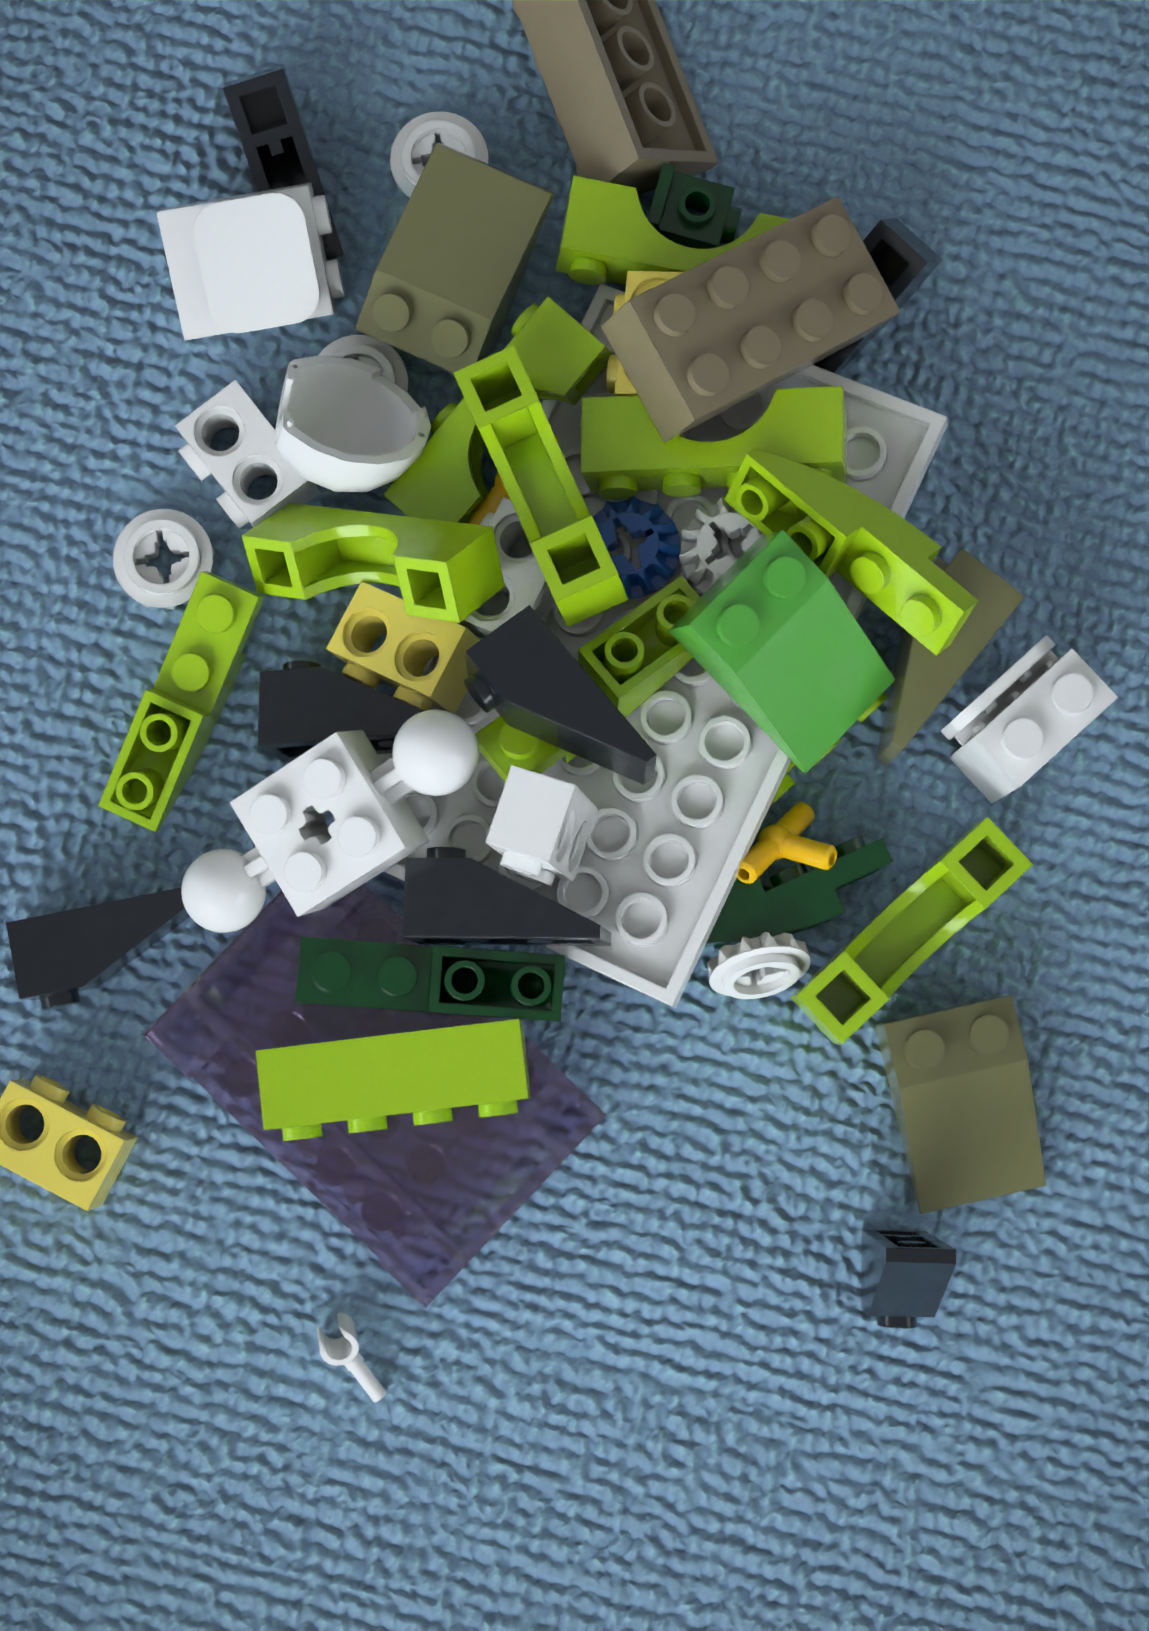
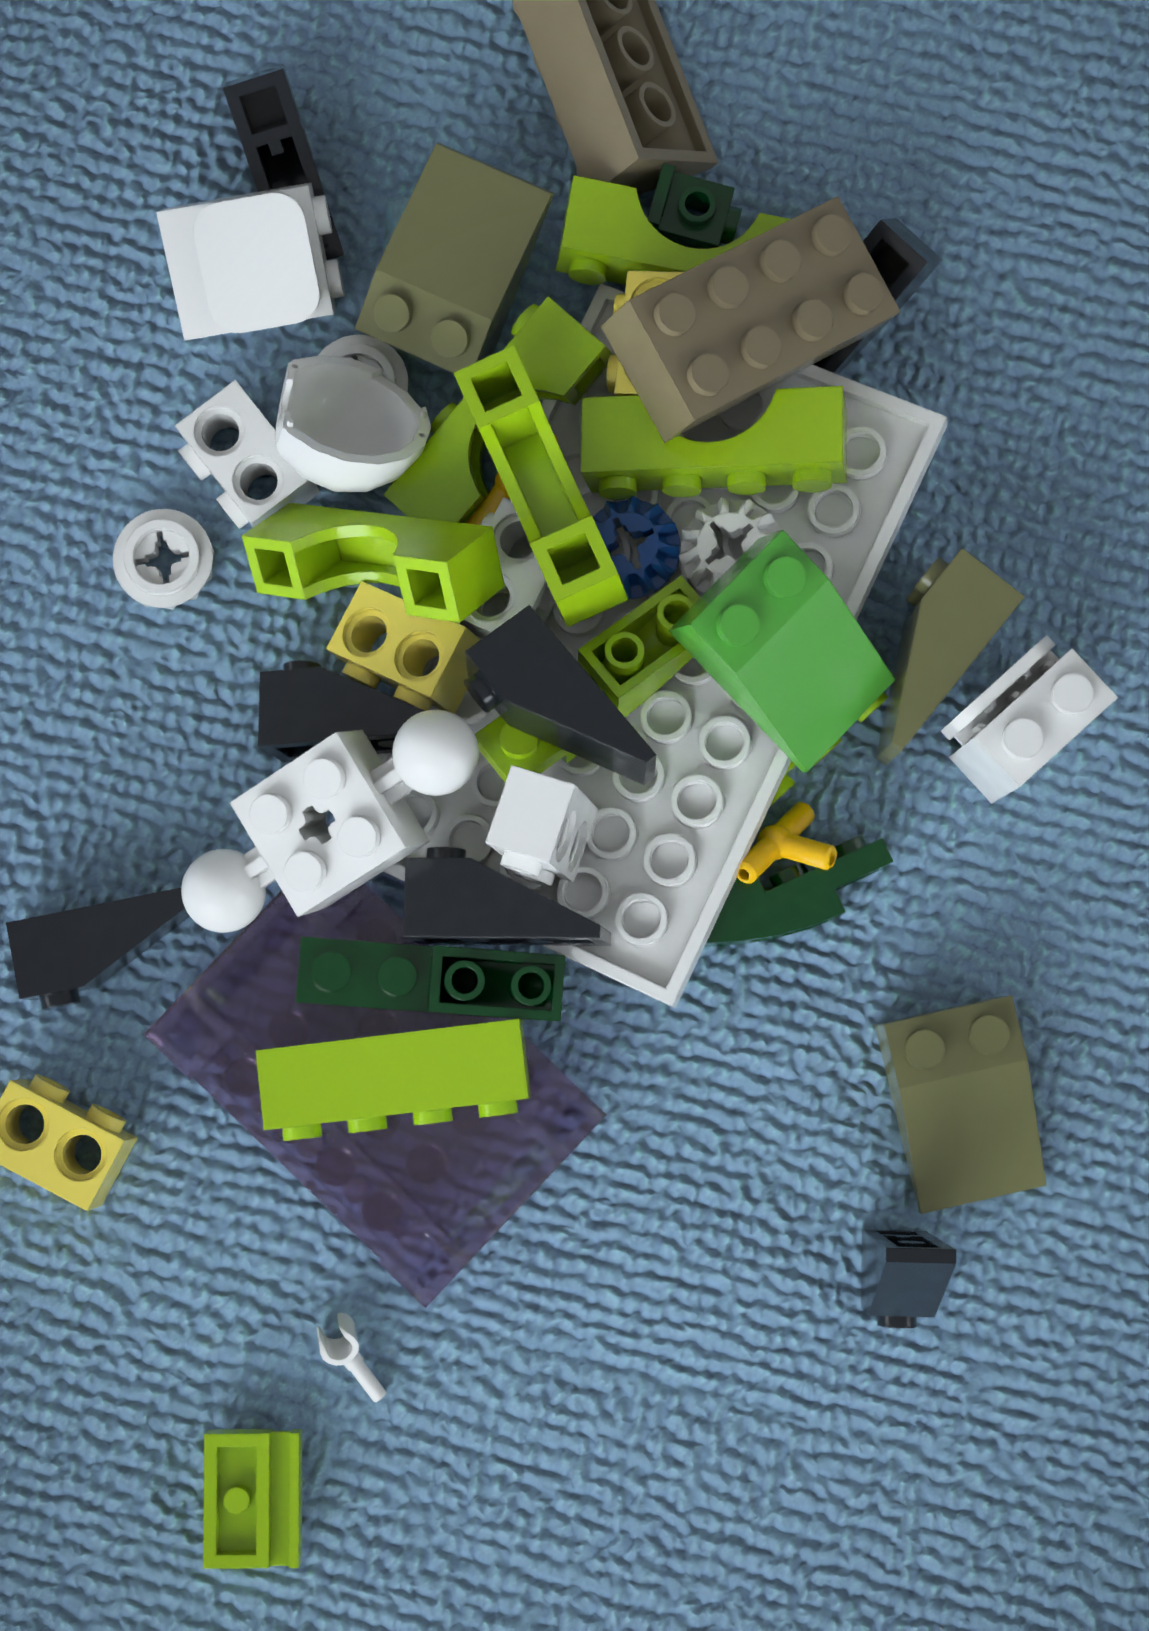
(184, 703): lime slope -> none
(252, 1498): none -> lime plate
(417, 140): white gear -> none
(758, 966): white gear -> none
(858, 540): lime slope -> none
(910, 930): lime arch -> none

